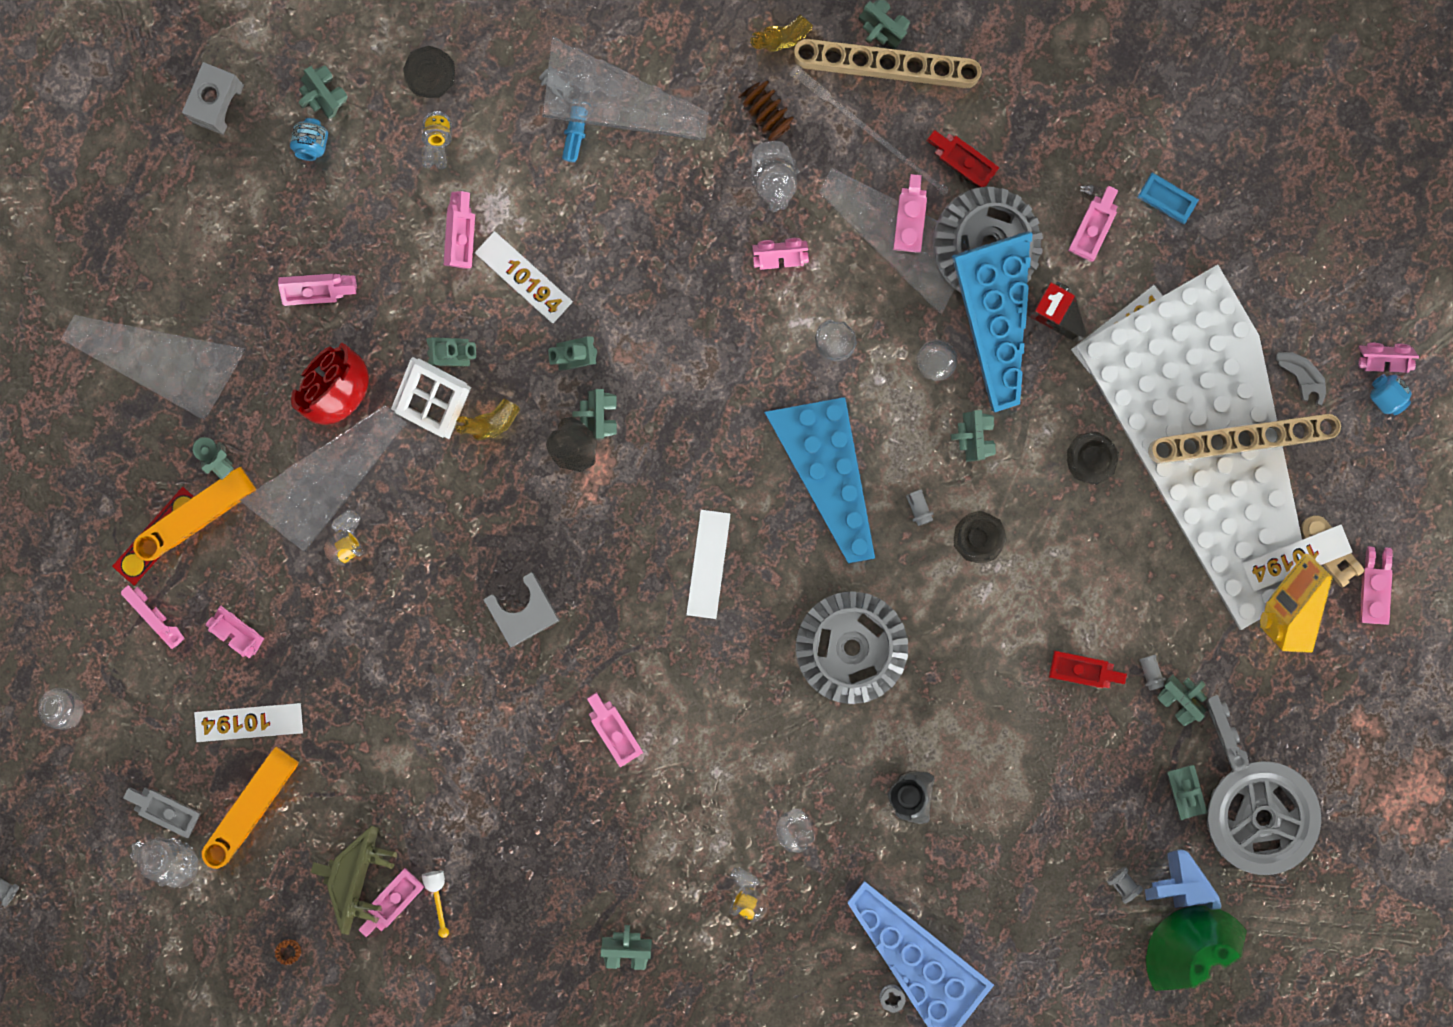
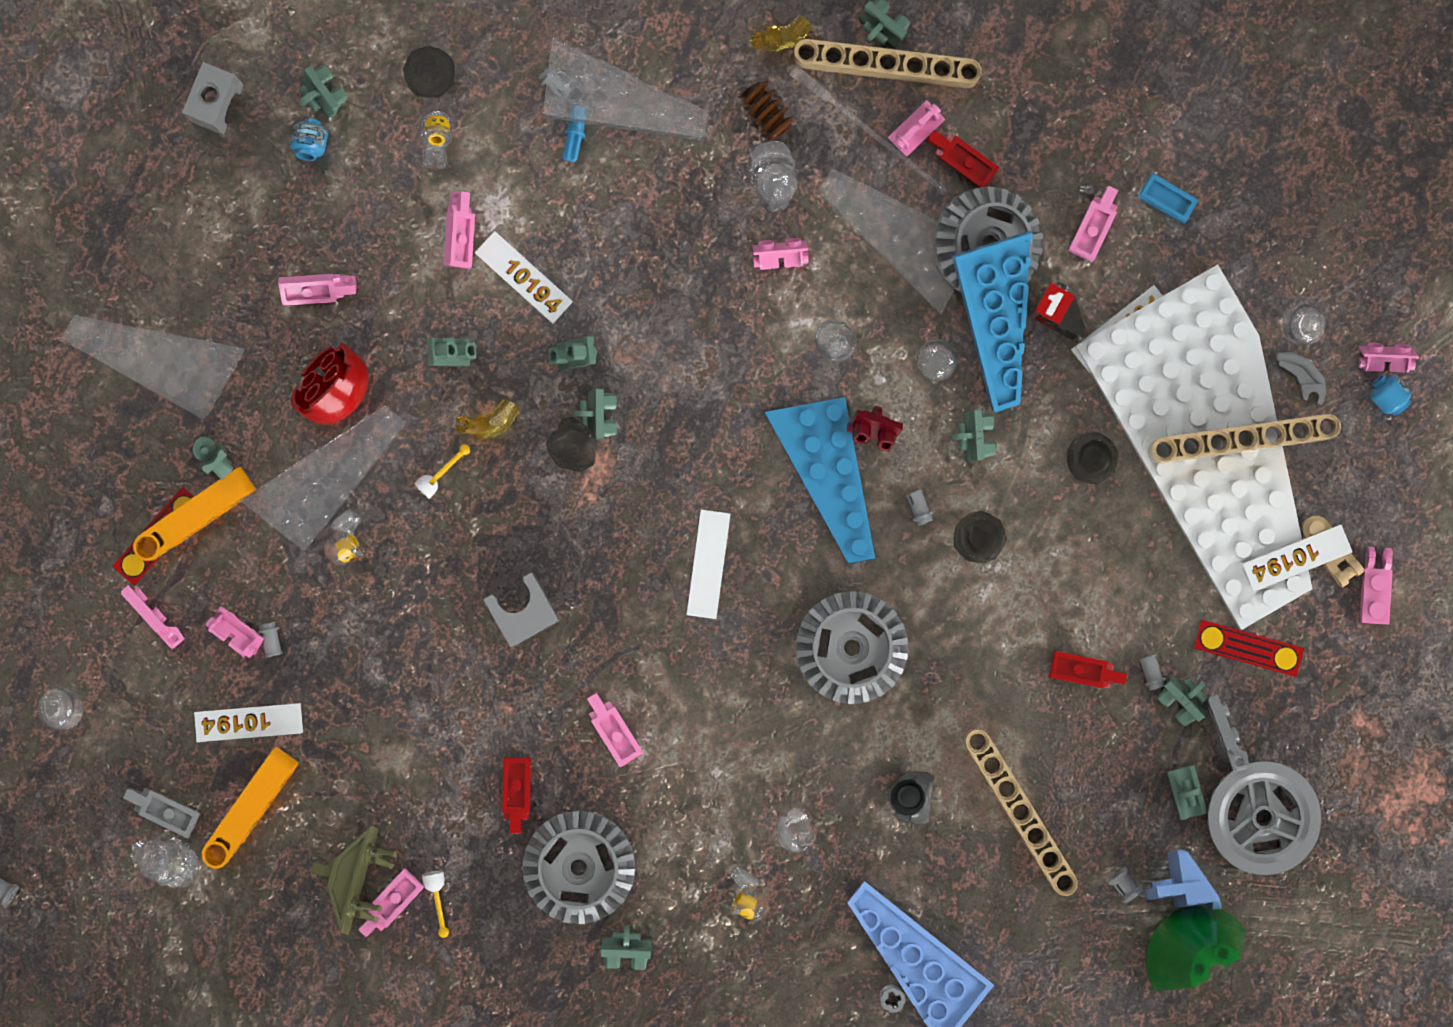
(271, 640): none -> light grey pin
(292, 959): dark orange bush -> none
(428, 484): none -> hinge
(452, 408): white piece -> none
(516, 791): none -> red hinge
(583, 833): none -> light grey gear
(874, 426): none -> dark red hips
(910, 217): bright pink hinge -> none
(917, 128): none -> bright pink hinge
(1031, 819): none -> tan beam
(1249, 648): none -> sticker
(1297, 606): yellow slope -> none
(1303, 324): none -> clear hair

